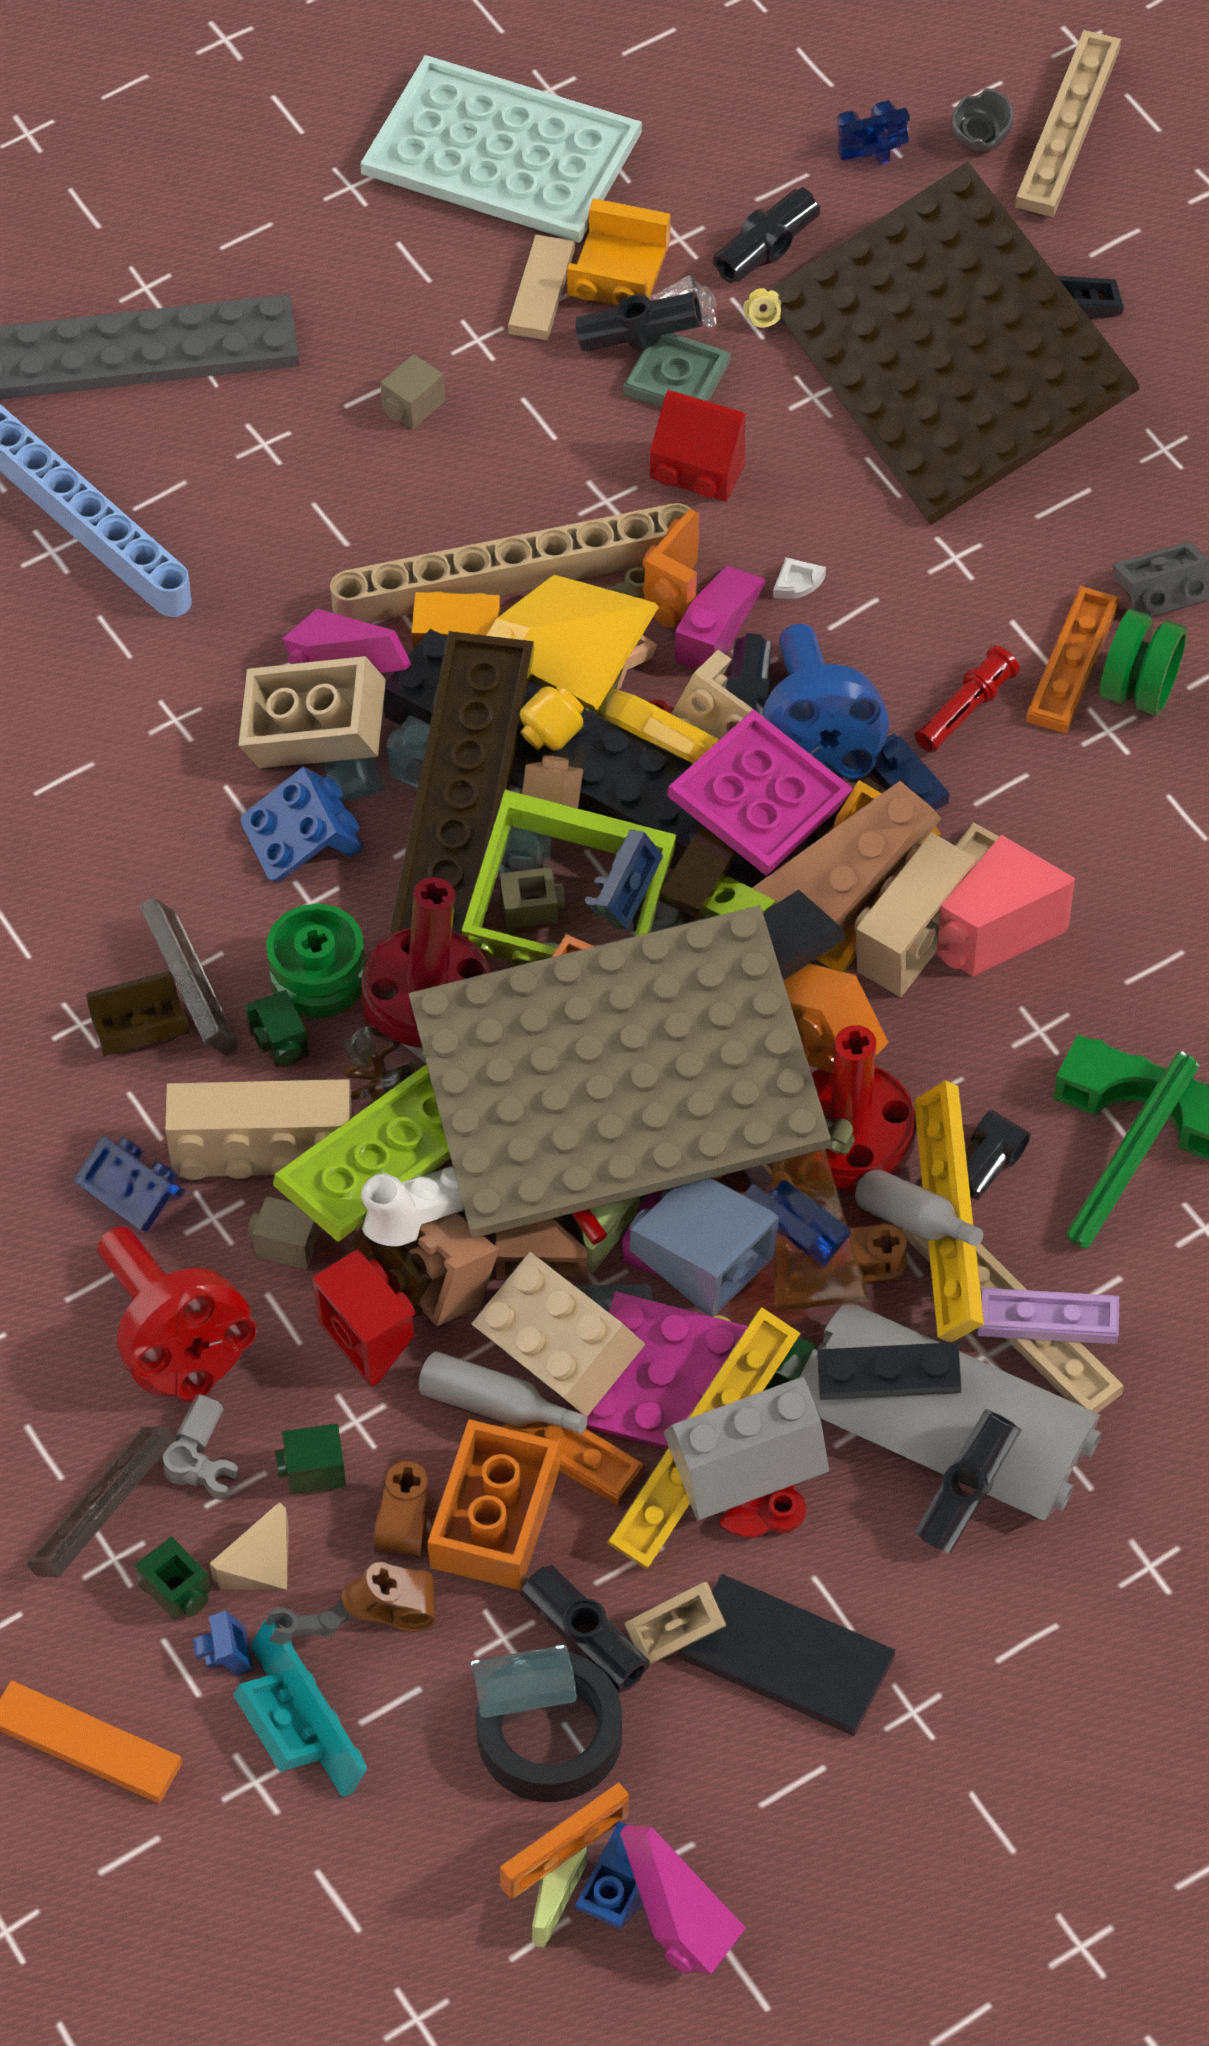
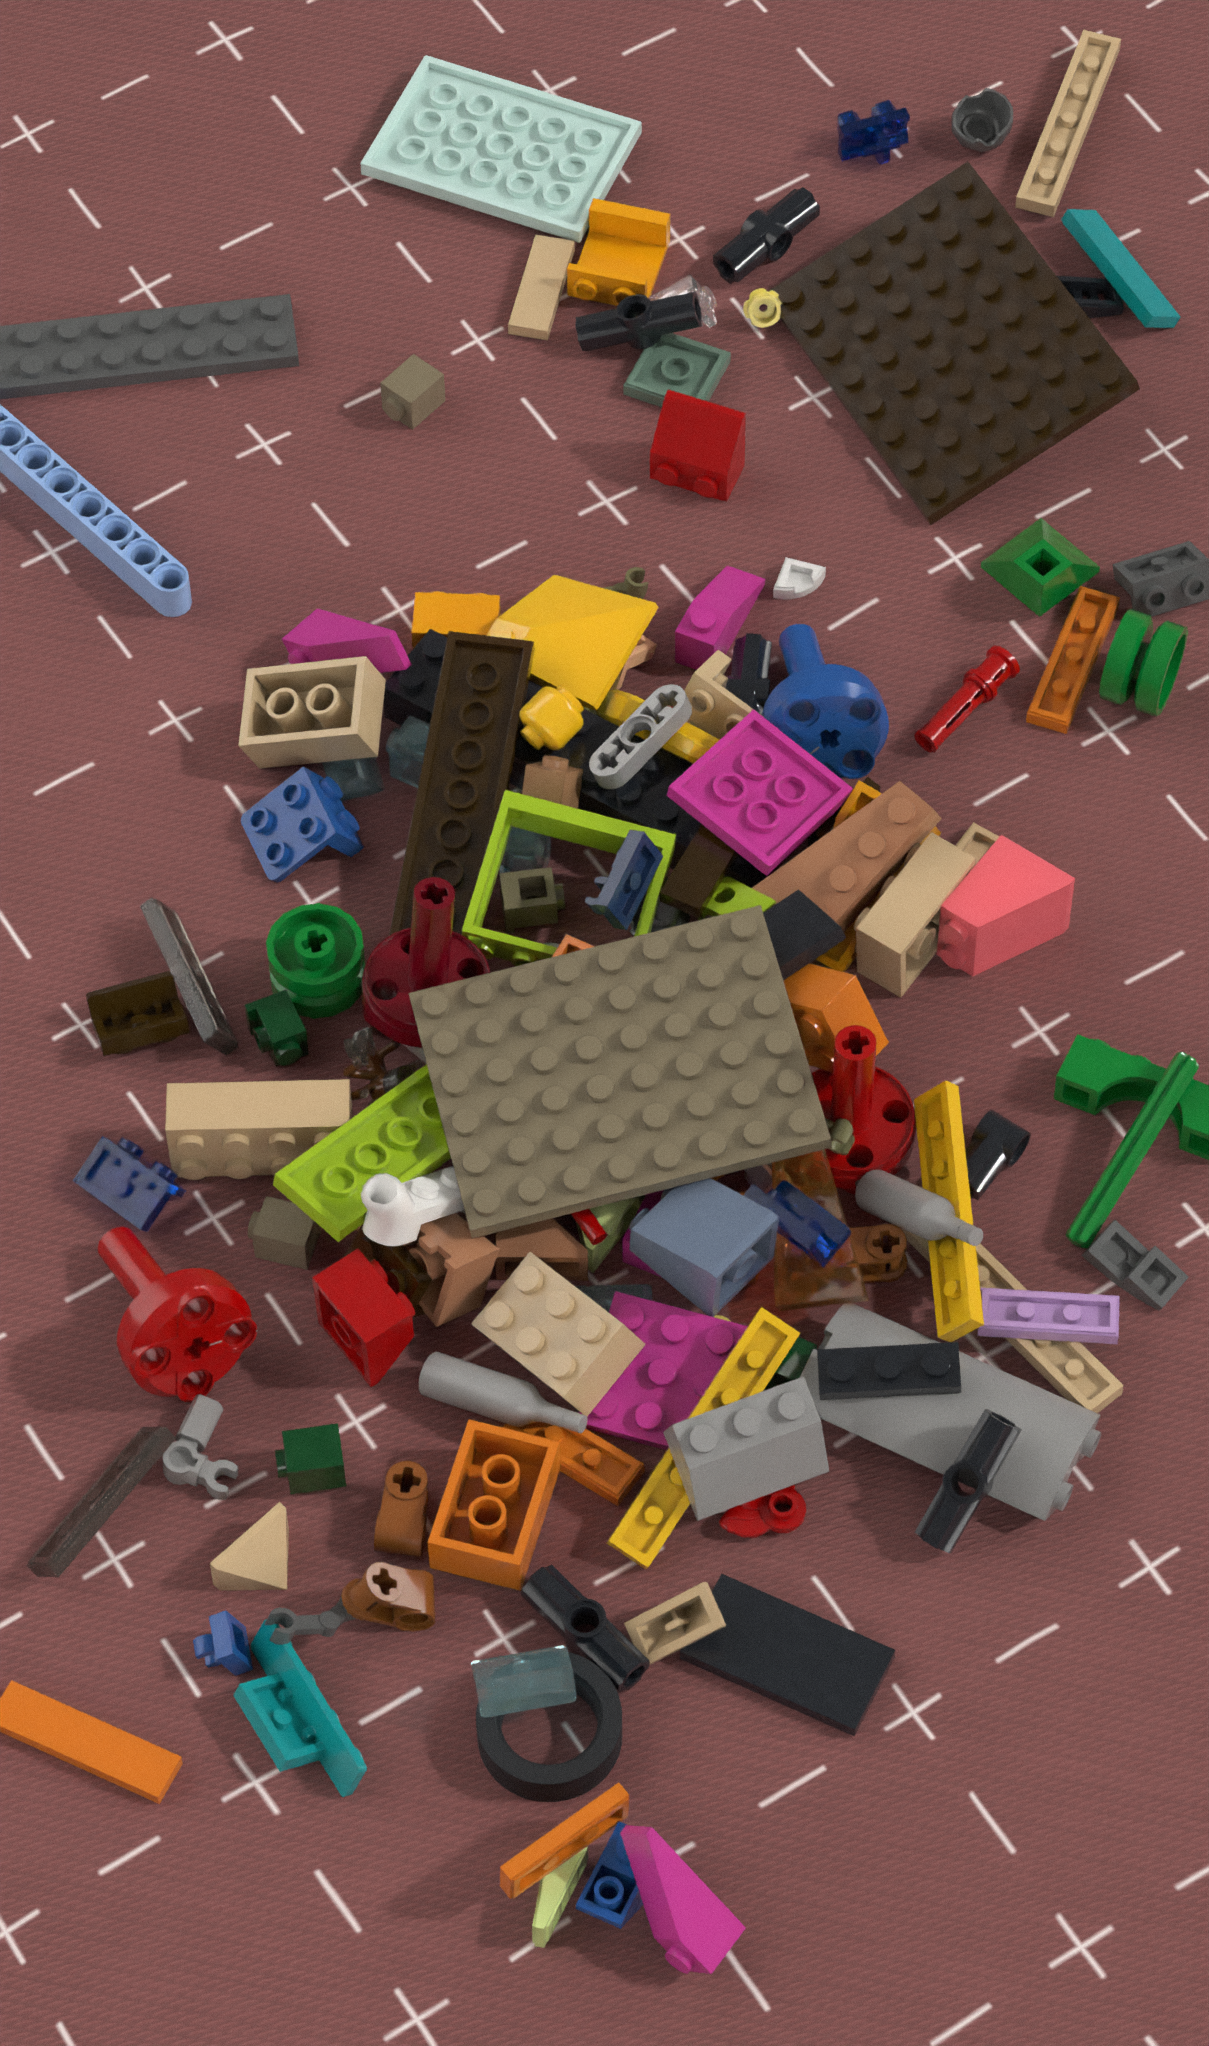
(173, 1566): dark green brick -> none
(503, 564): tan beam -> none
(668, 722): none -> light grey beam
(669, 570): orange bracket -> none
(899, 763): dark blue plate -> none
(1040, 567): none -> green slope
(1120, 268): none -> teal tile
(1133, 1268): none -> dark grey slope

